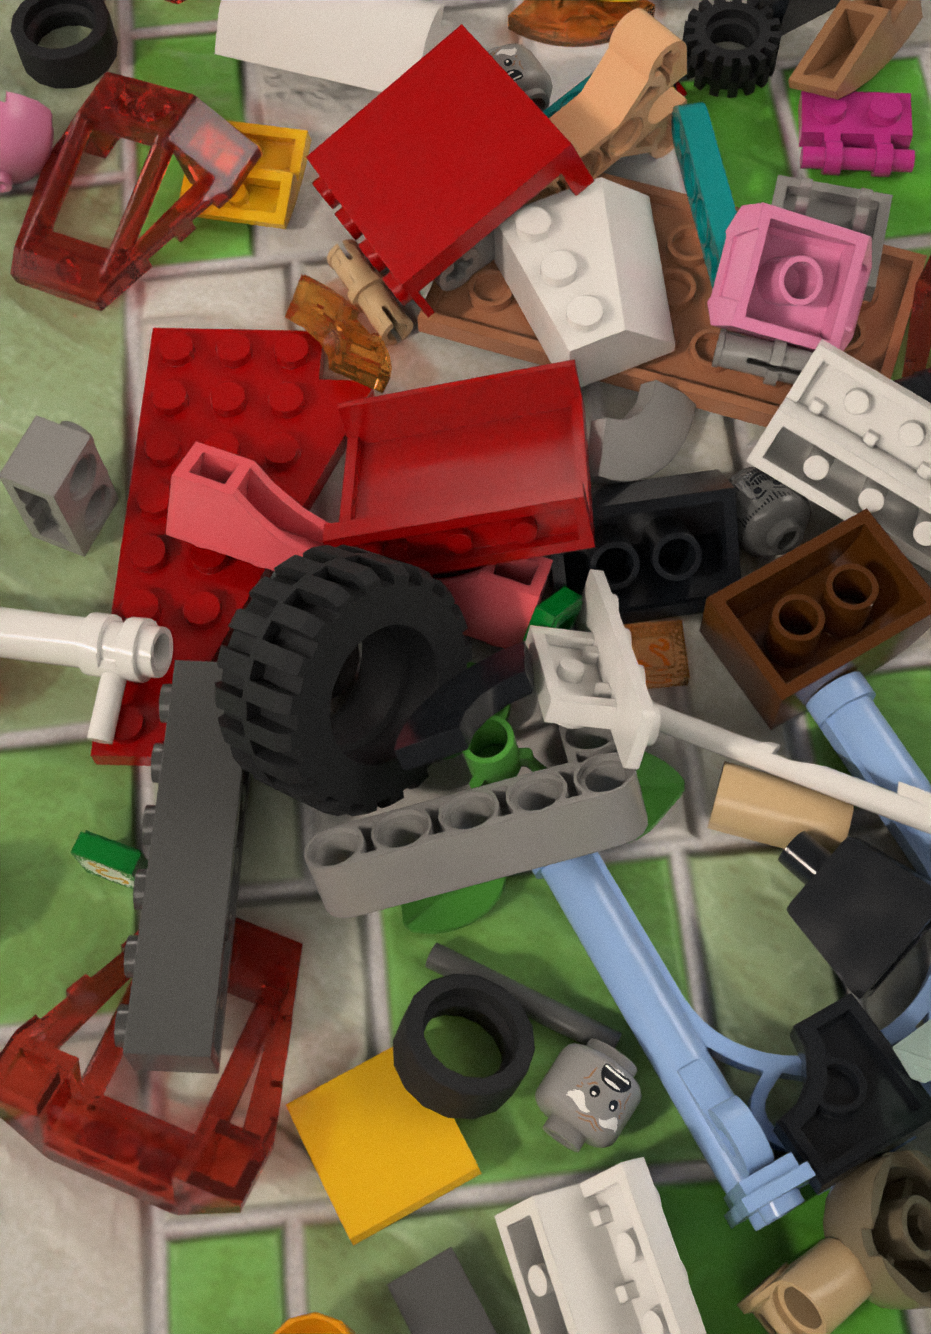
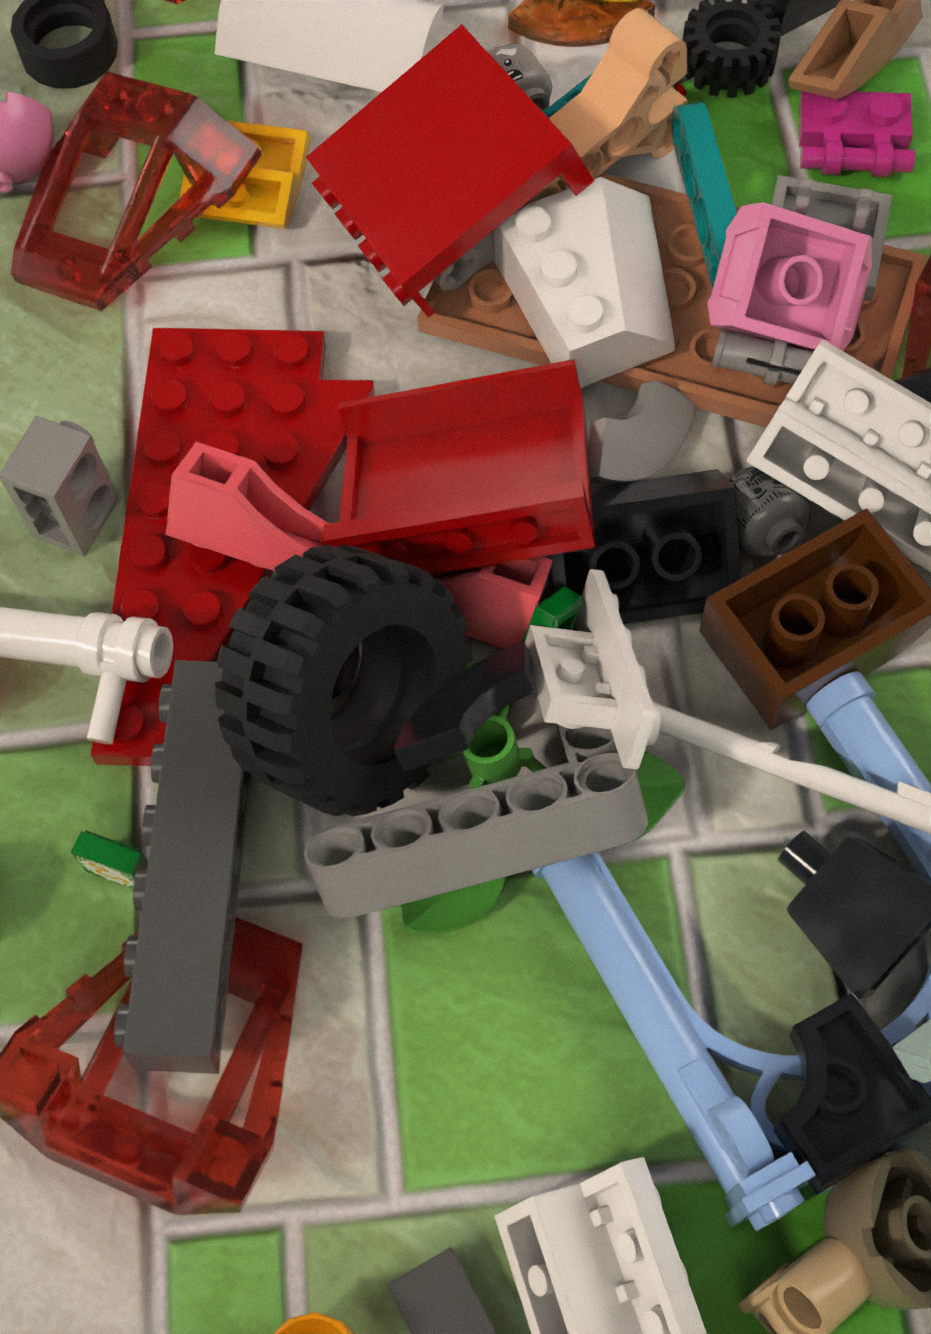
(344, 339): clear orange tile -> none
(369, 292): tan pin -> none
(379, 1147): yellow slope -> none
(445, 1089): black tyre -> none
(536, 1005): dark grey bar -> none
(588, 1095): light grey head -> none
(662, 652): clear orange tile -> none
(775, 809): tan brick -> none

